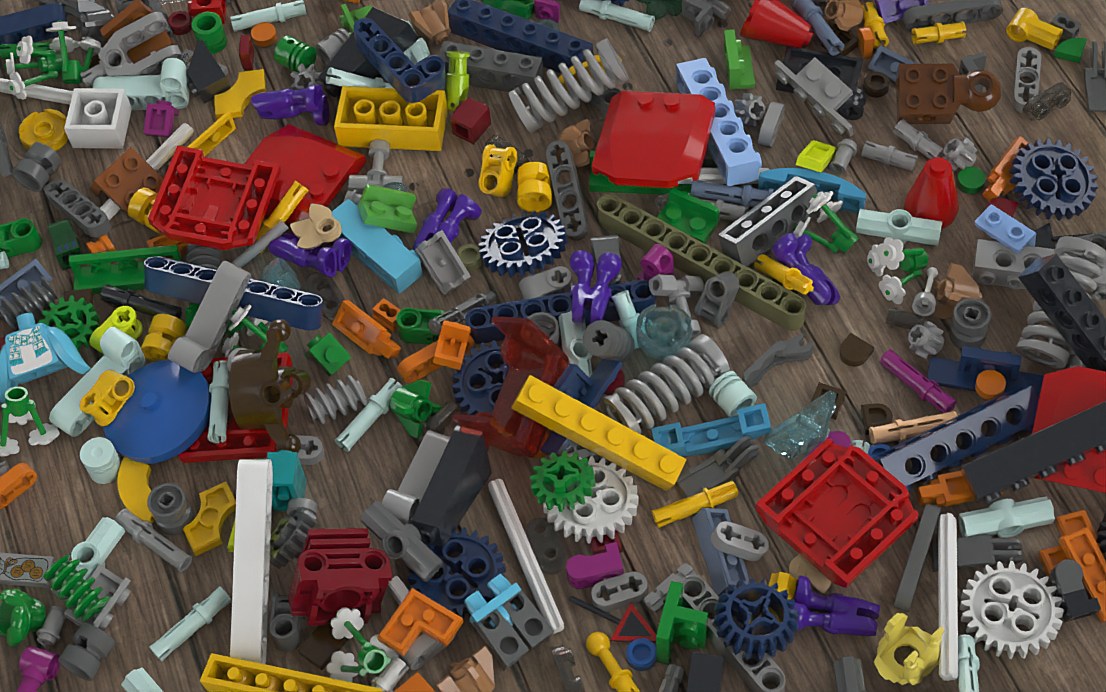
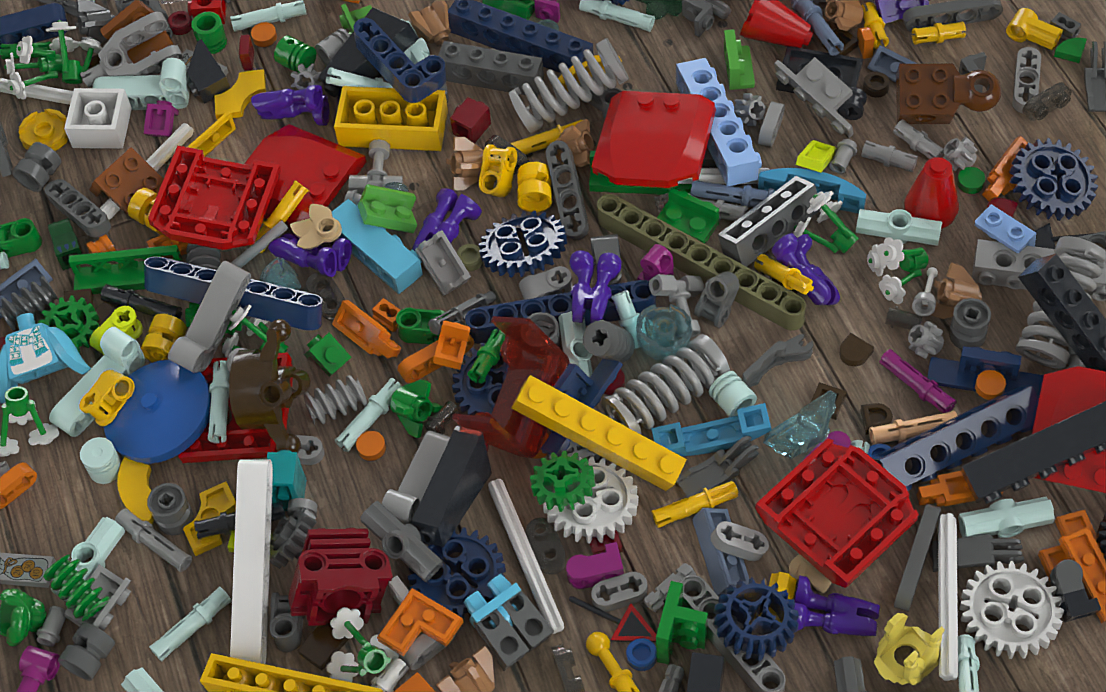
(226, 522): none -> black pin
(371, 445): none -> orange tile
(457, 79): lime piece -> none
(465, 163): none -> medium nougat brick
(487, 356): none -> green pin
(541, 140): none -> yellow axle

